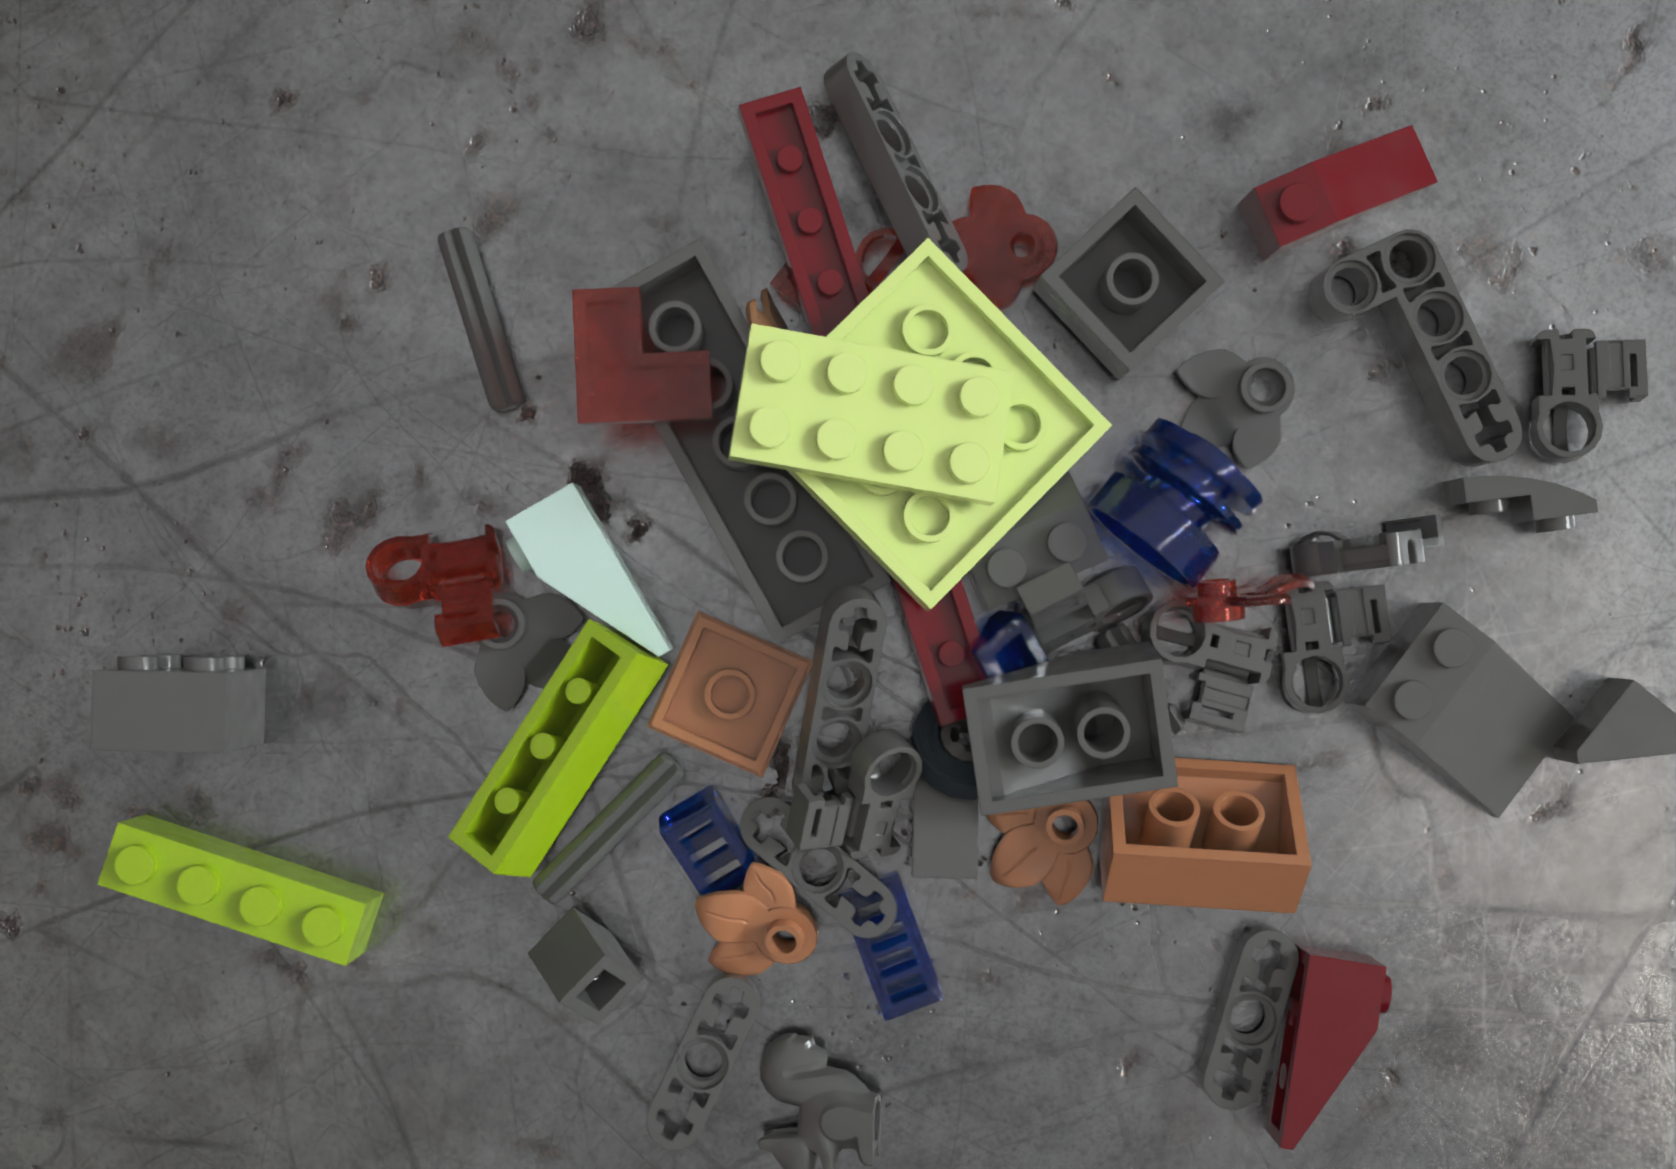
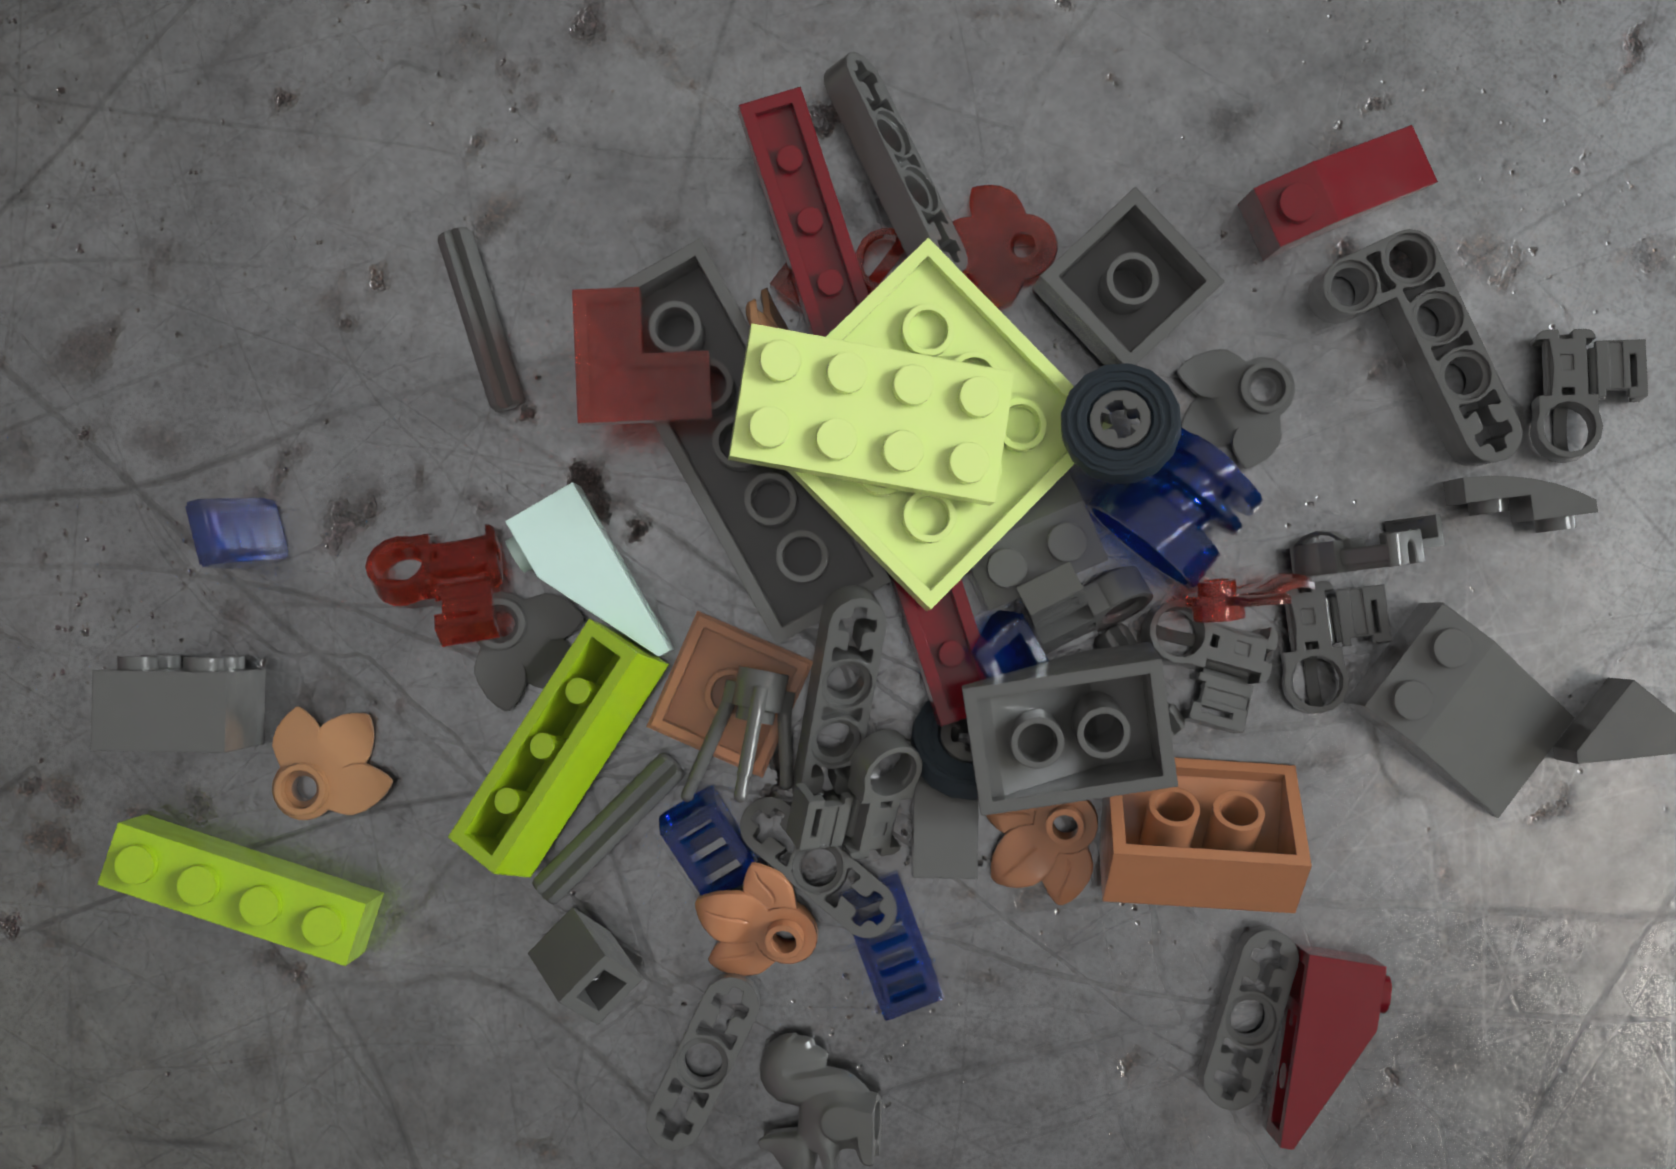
(236, 532): none -> clear blue slope
(331, 756): none -> medium nougat plate
(758, 699): none -> dark grey plant
(1140, 396): none -> black bush

